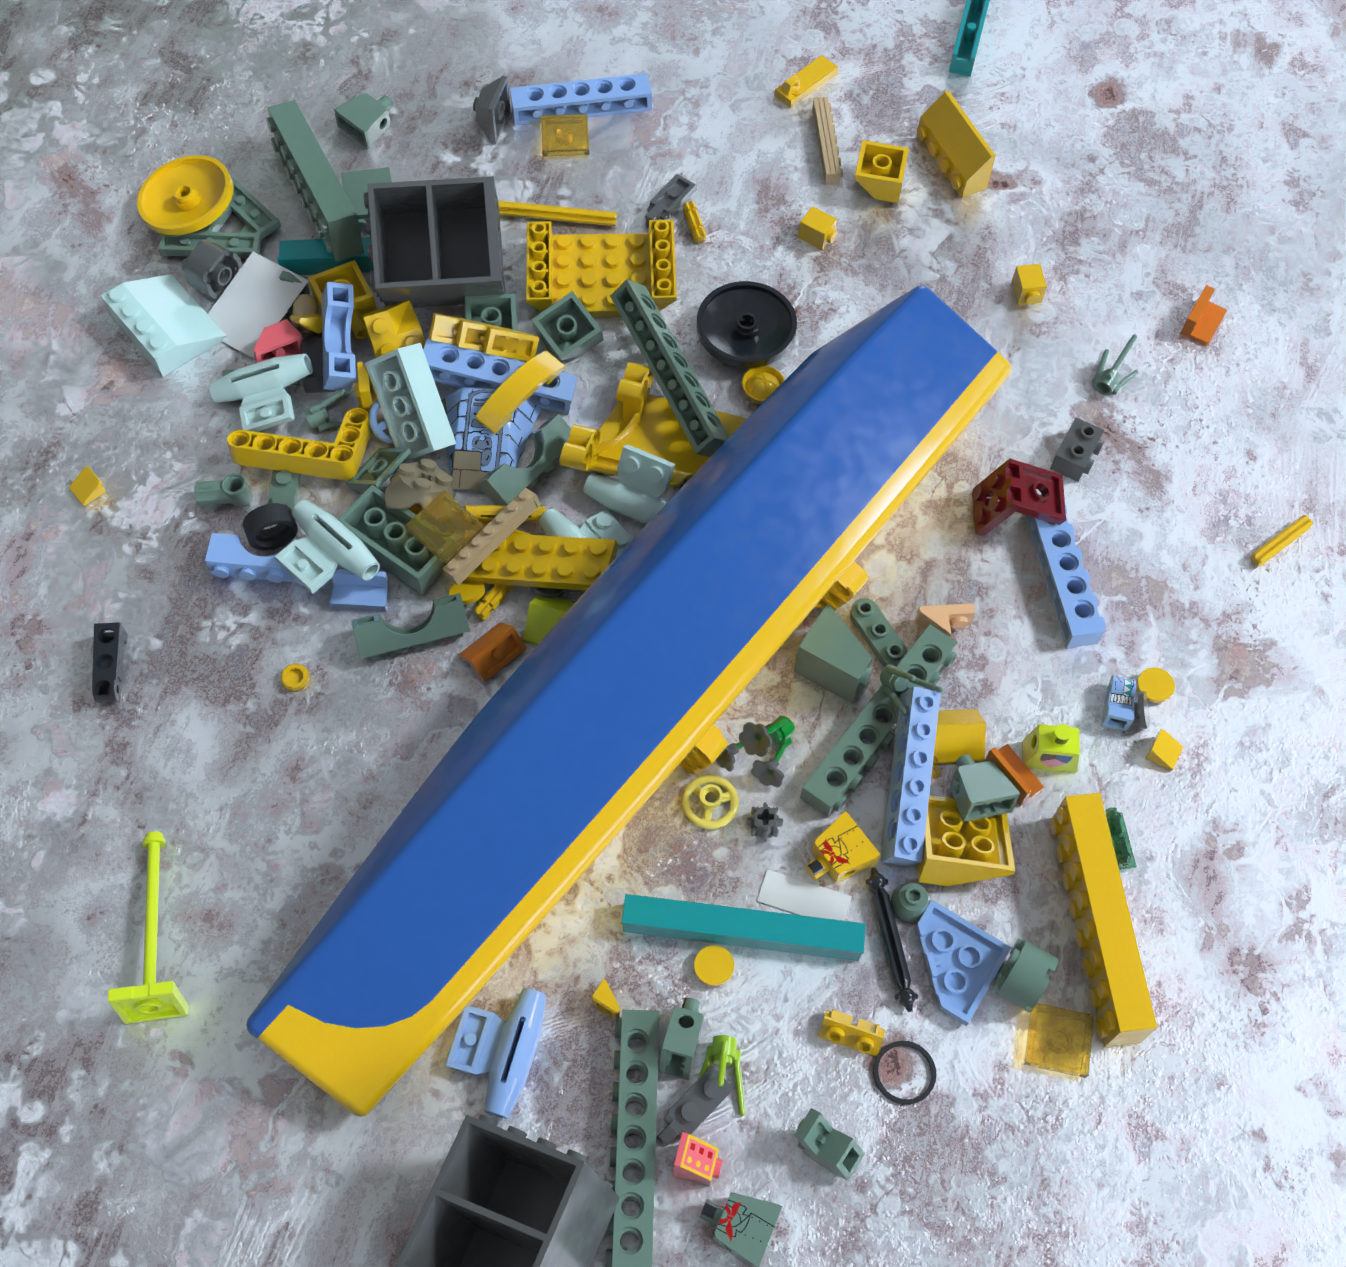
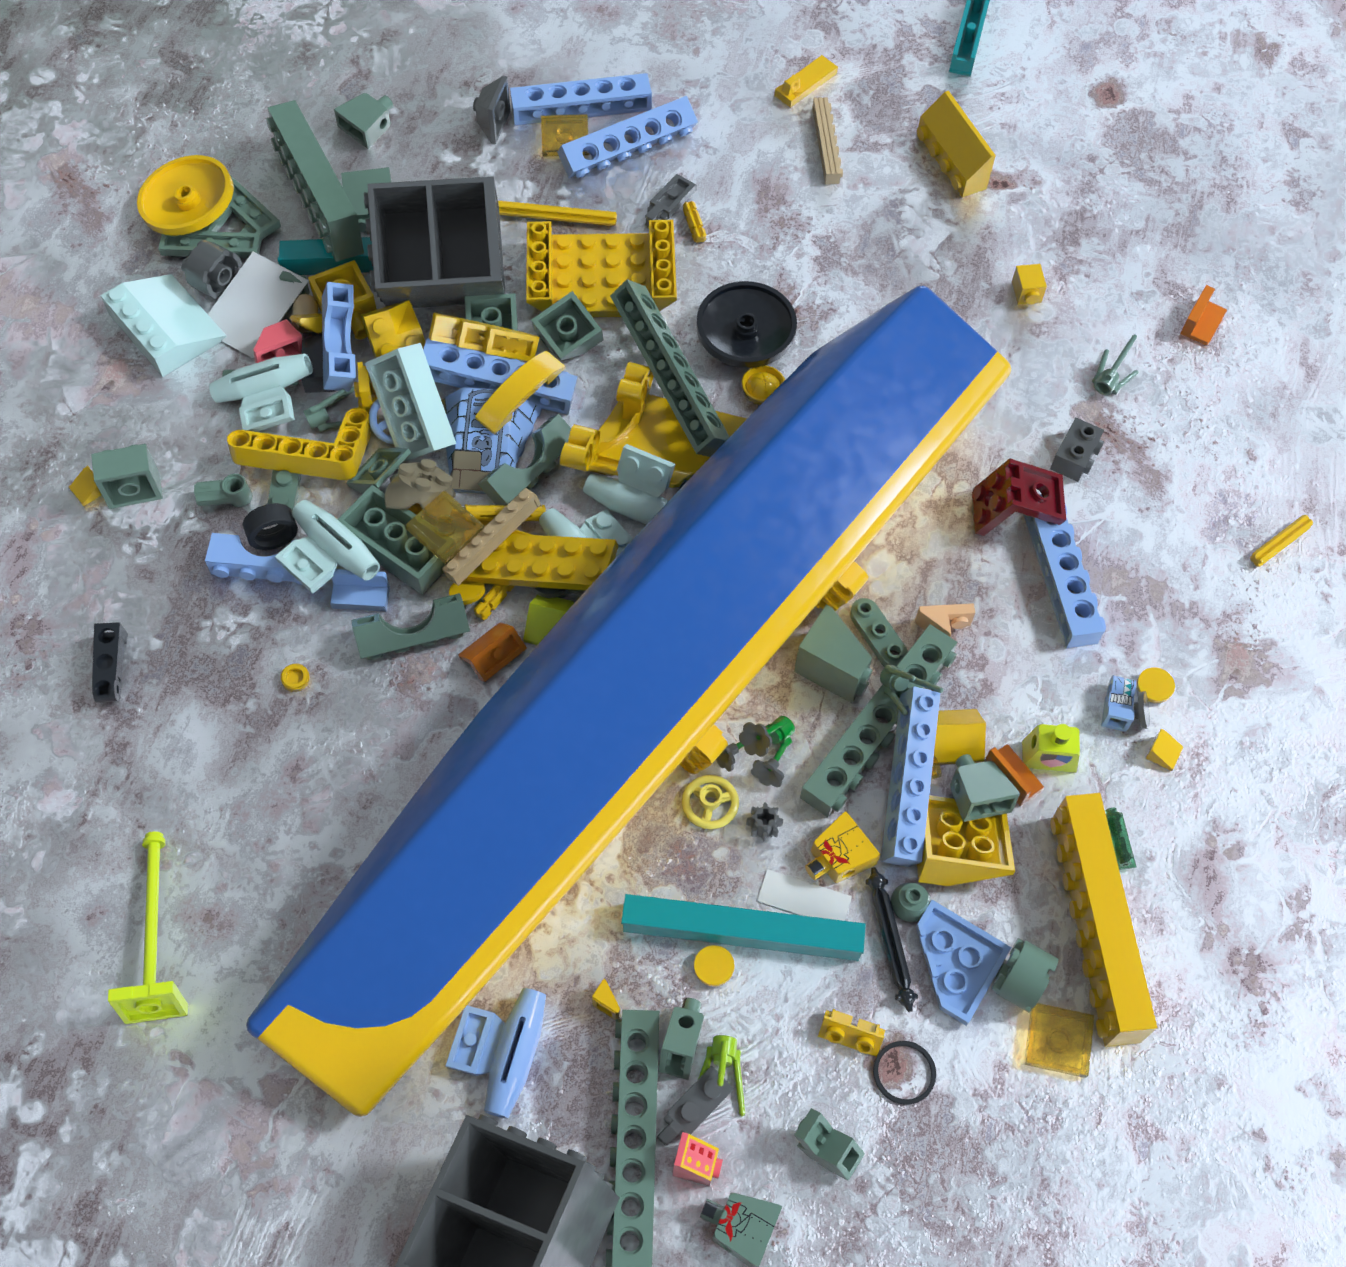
(127, 476): none -> sand green brick
(678, 111): none -> light blue brick
(817, 228): yellow brick -> none
(881, 169): yellow slope -> none

